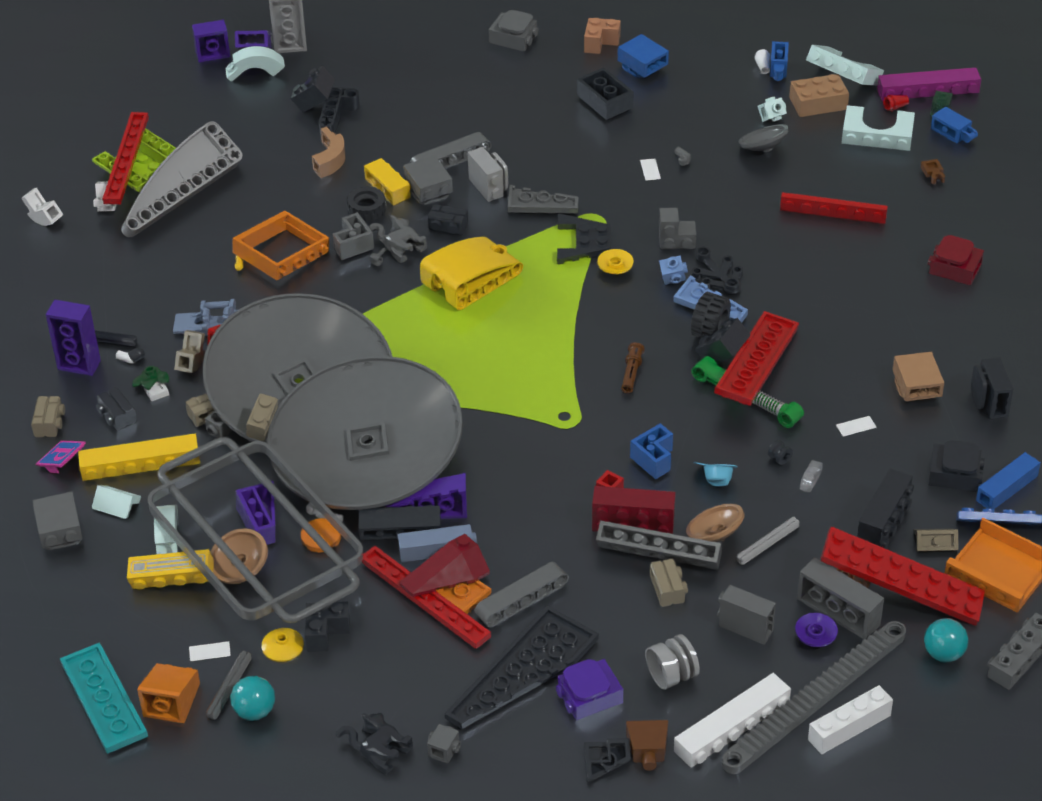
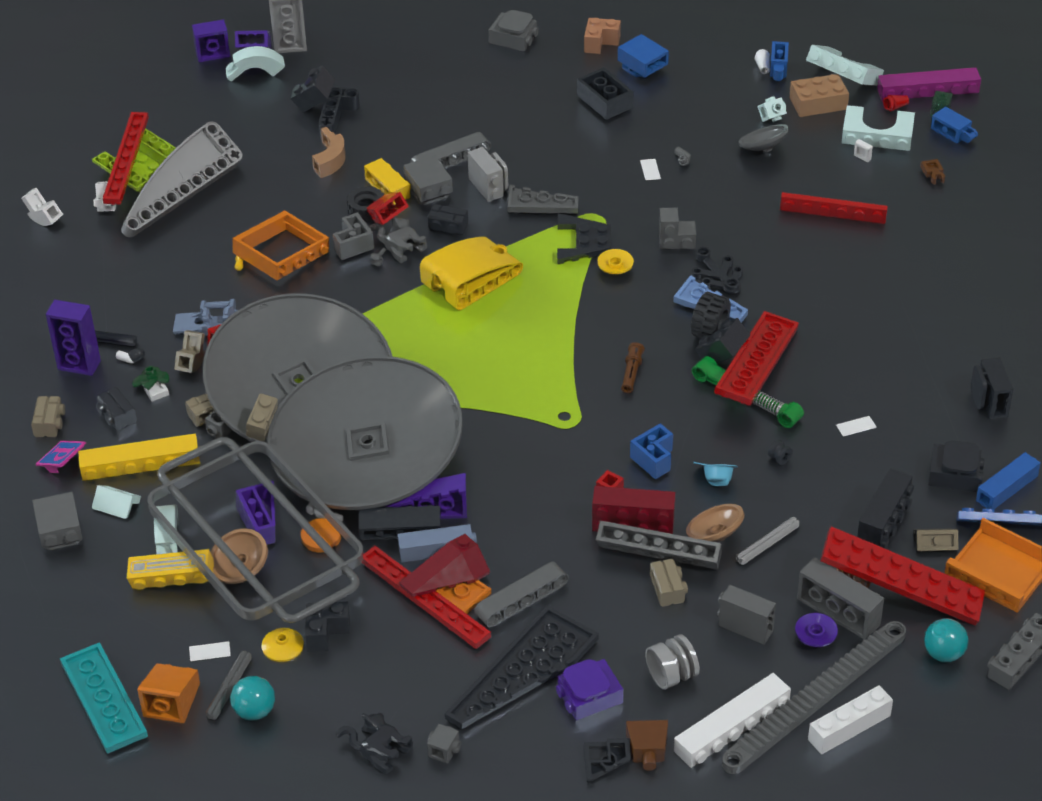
(384, 209): none -> red torso
(673, 270): medium blue brick -> none
(811, 476): clear beam -> none
(863, 150): none -> white tile
(917, 376): medium nougat brick -> none
(956, 260): dark red brick -> none

